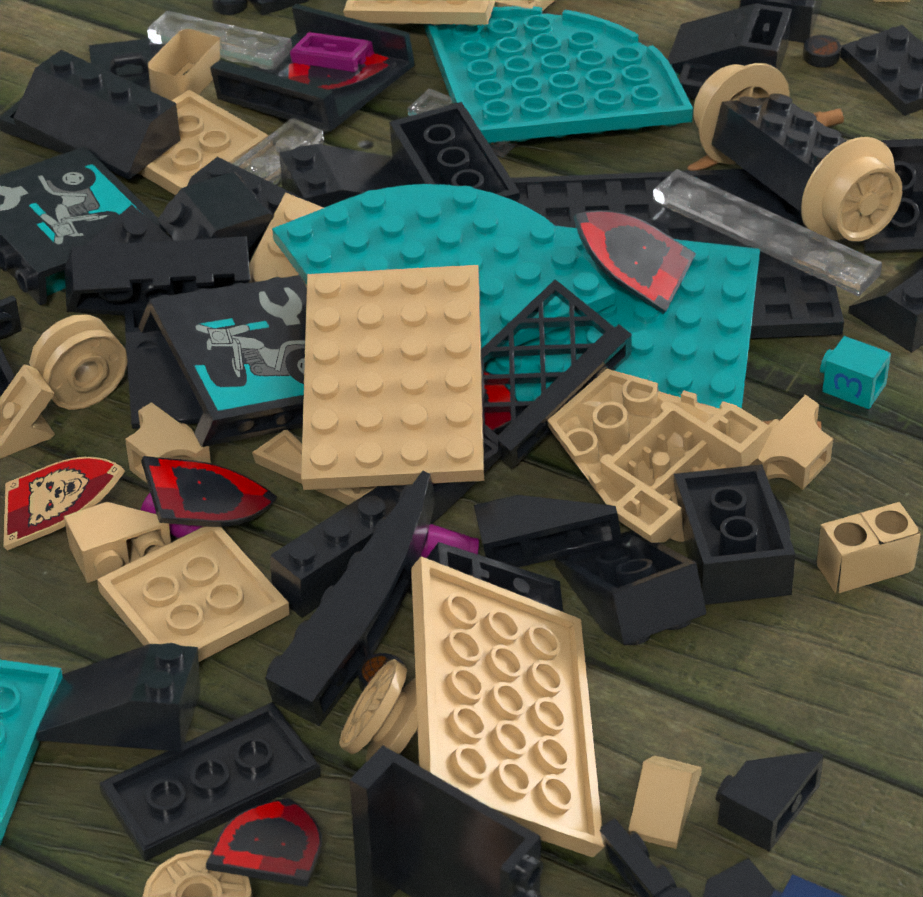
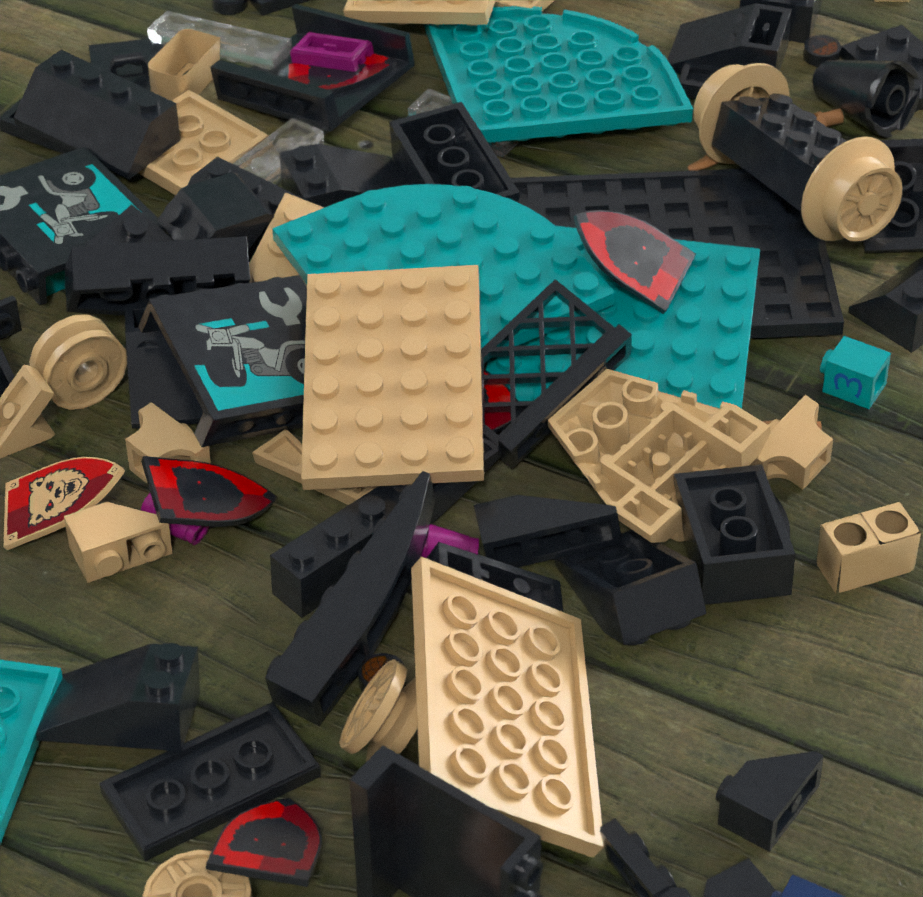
(194, 594): tan plate -> none
(663, 800): tan slope -> none
(768, 232): clear plate -> none
(870, 92): none -> black cone

